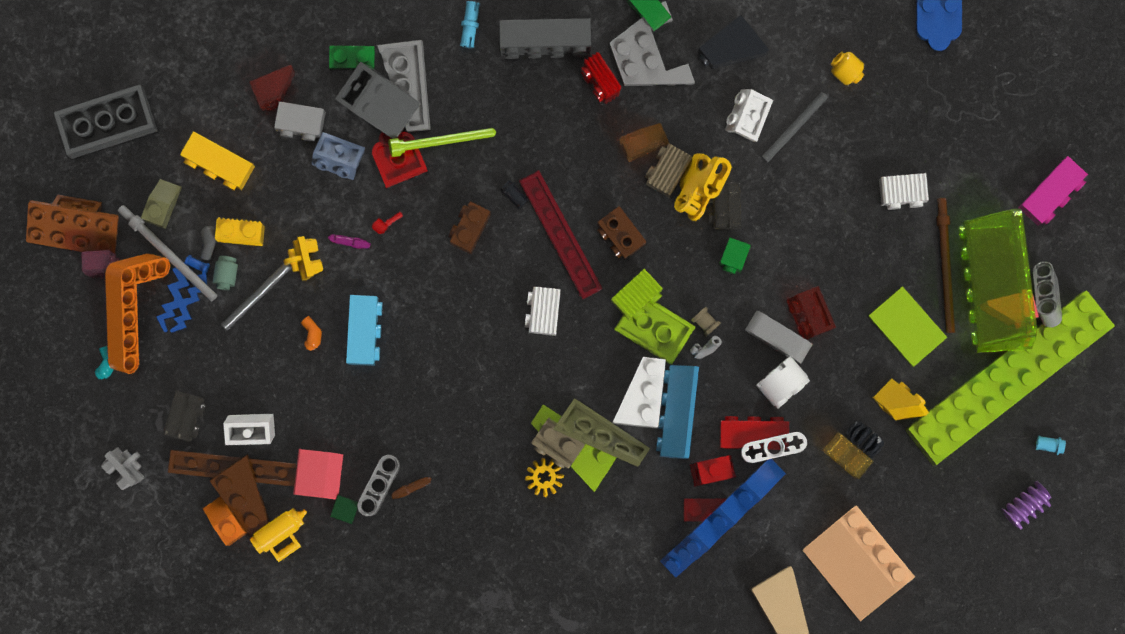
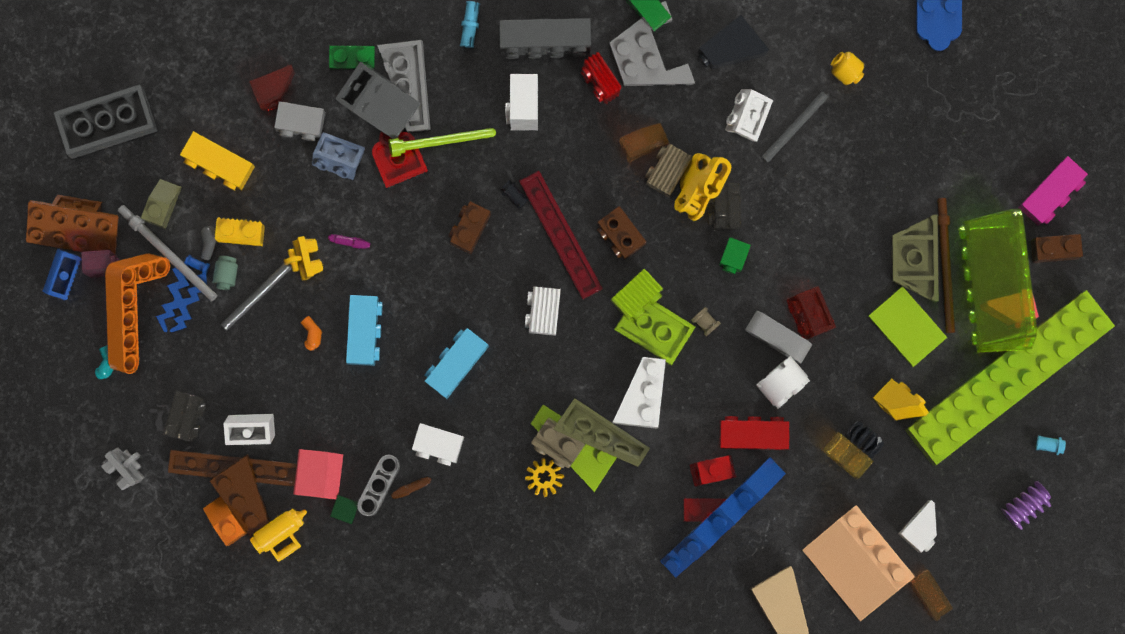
(61, 274): none -> blue brick
(380, 226): red hand -> none
(437, 443): none -> white brick
(455, 362): none -> medium azure brick
(523, 105): none -> white wedge
(679, 411): dark azure slope -> none
(700, 352): light grey arm -> none
(789, 437): white beam -> none
(903, 189): white brick -> none
(917, 258): none -> olive wing
(921, 528): none -> white slope
(930, 595): none -> clear orange panel
(1047, 294): light grey beam -> none
(1056, 248): none -> reddish brown brick

